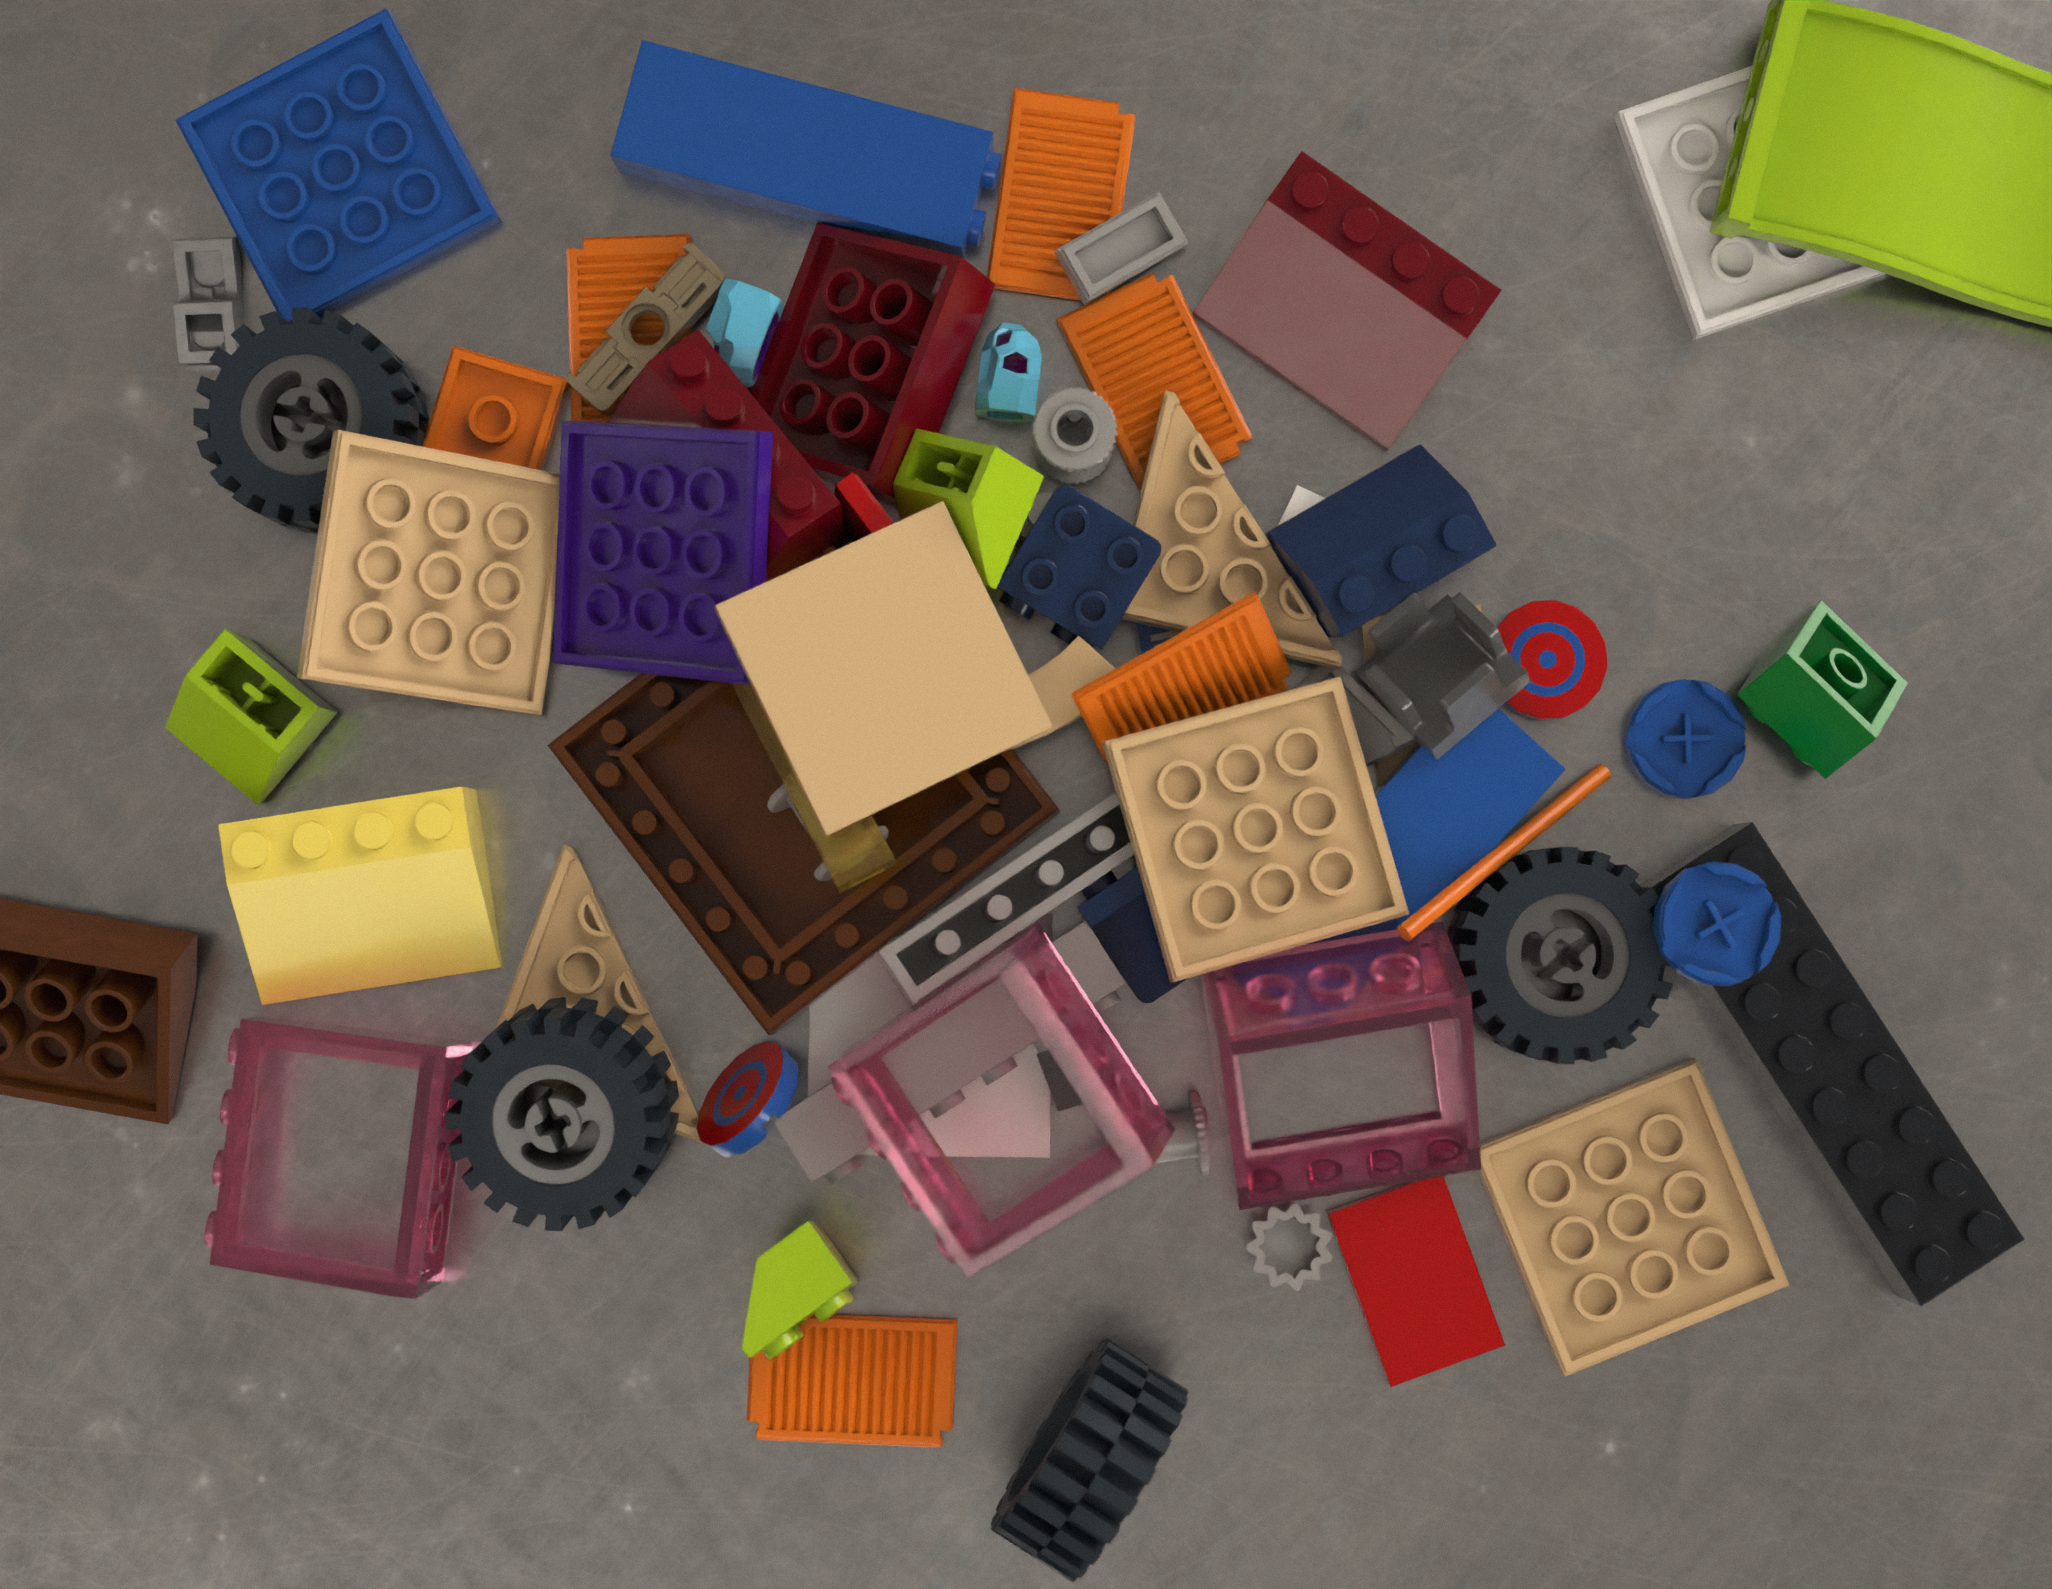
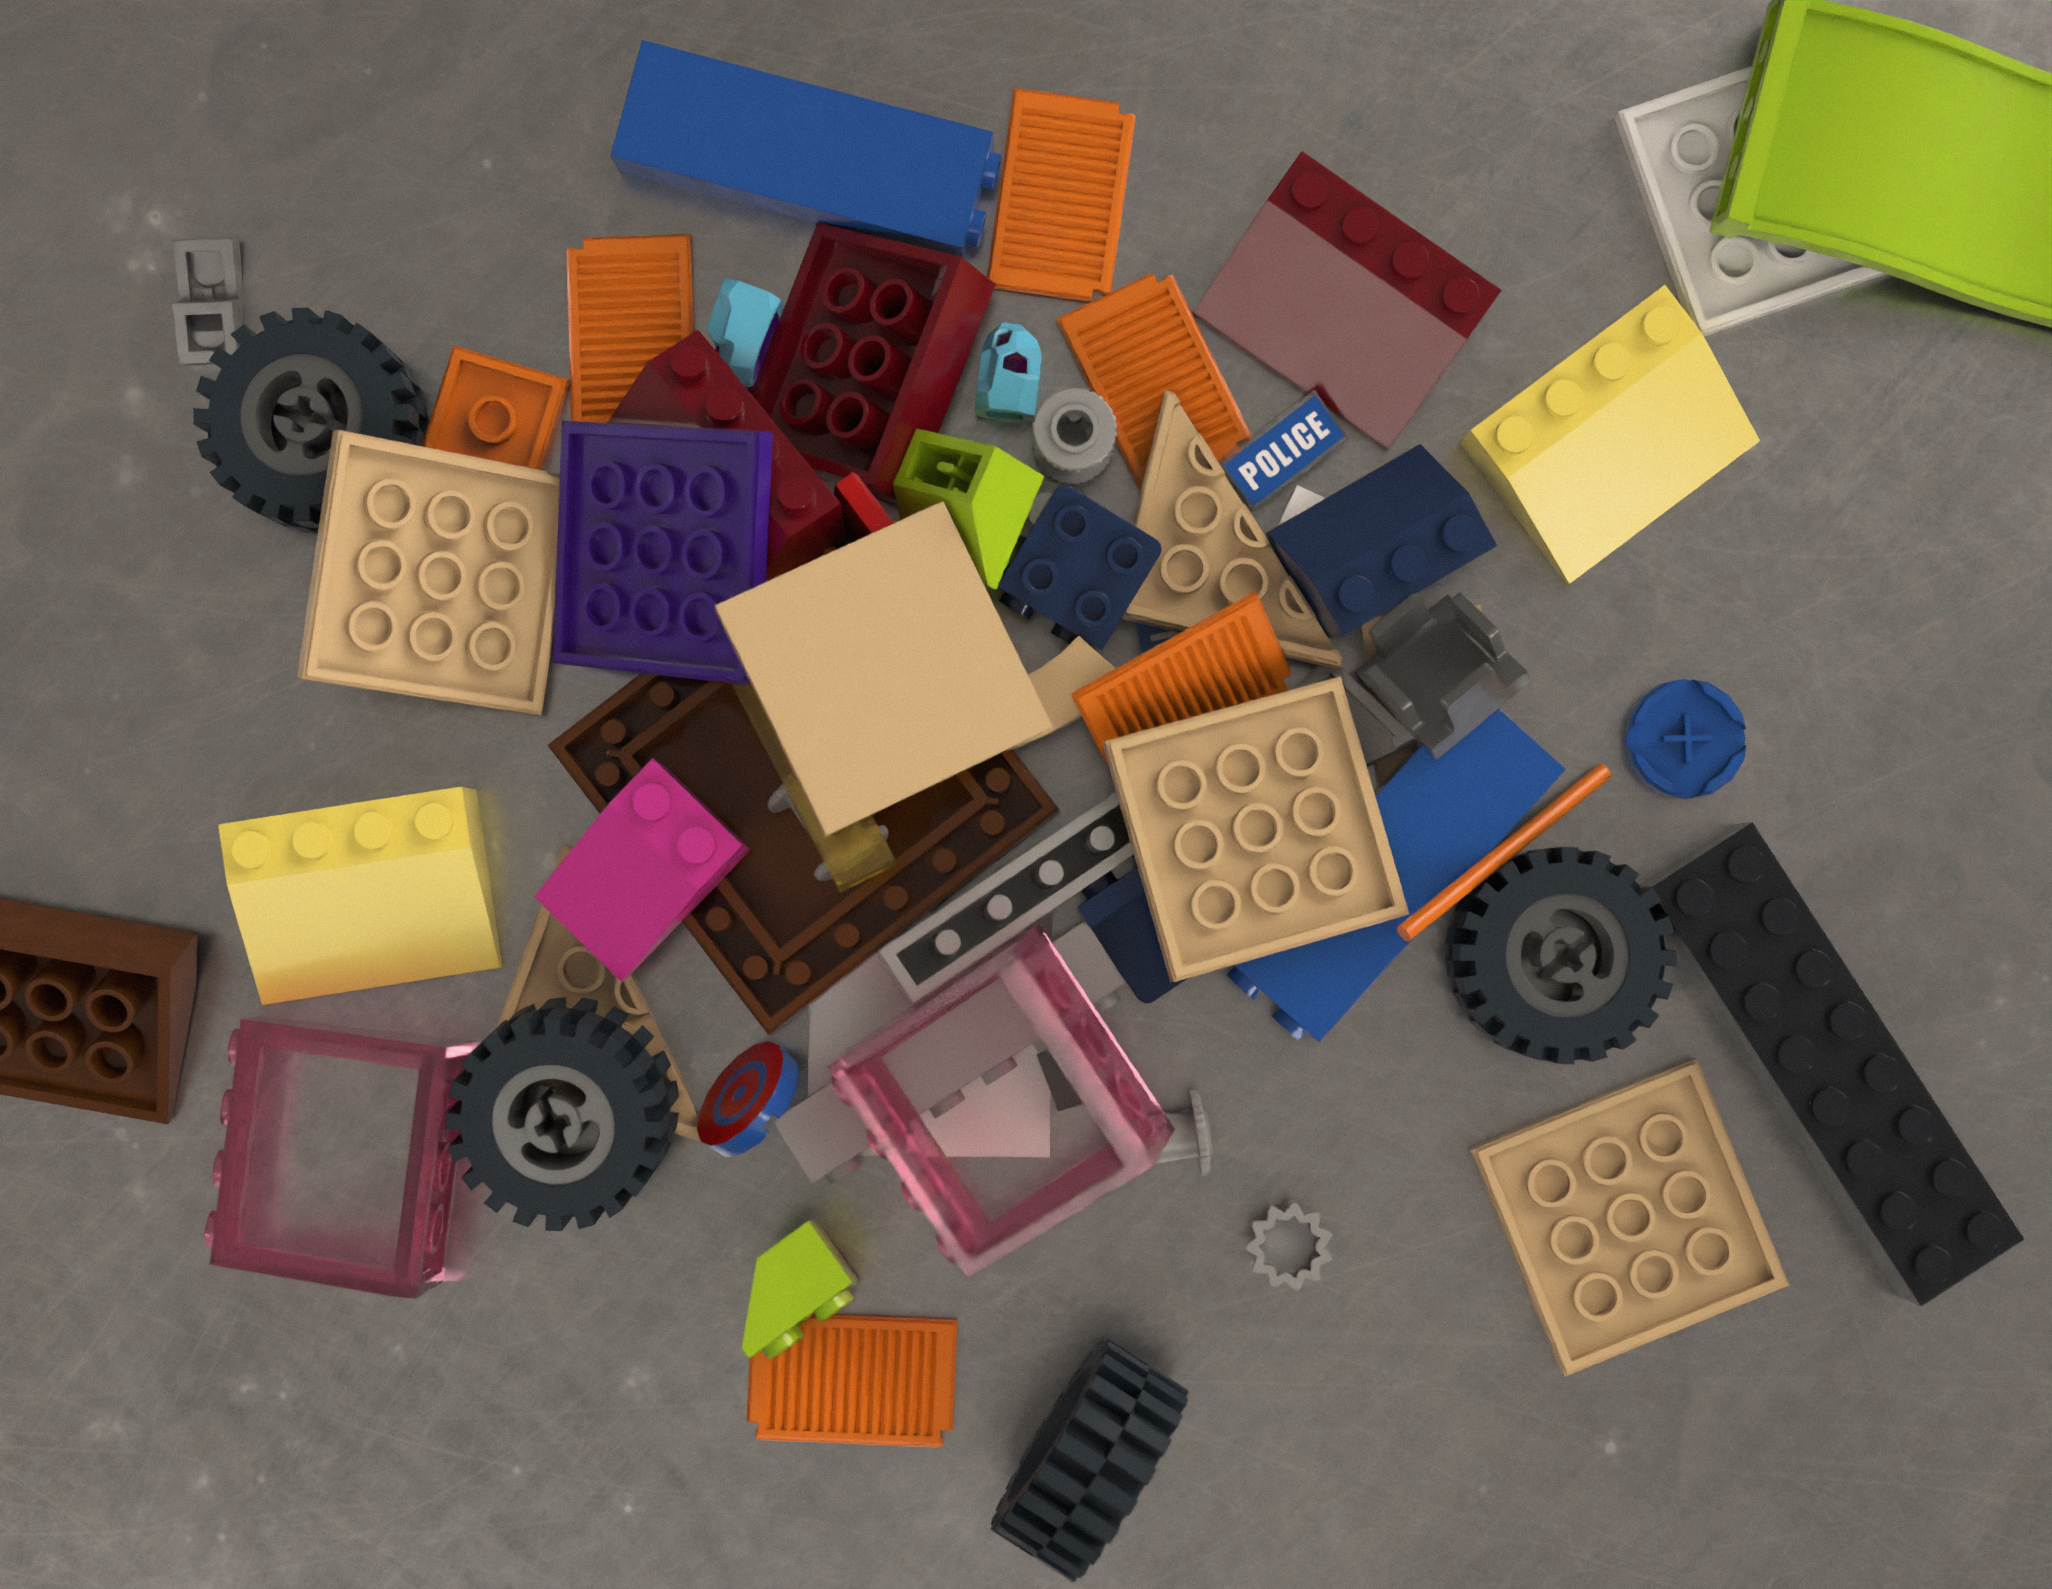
(246, 715): lime slope -> none
(338, 169): blue tile -> none
(641, 869): none -> dark pink slope
(677, 299): dark tan piece -> none
(1121, 248): light grey tile -> none
(1282, 450): none -> tile
(1332, 994): clear pink windscreen -> none
(1415, 1279): red tile -> none
(1560, 654): red tile -> none
(1612, 435): none -> light yellow slope
(1716, 924): blue tile -> none
(1823, 691): green slope -> none

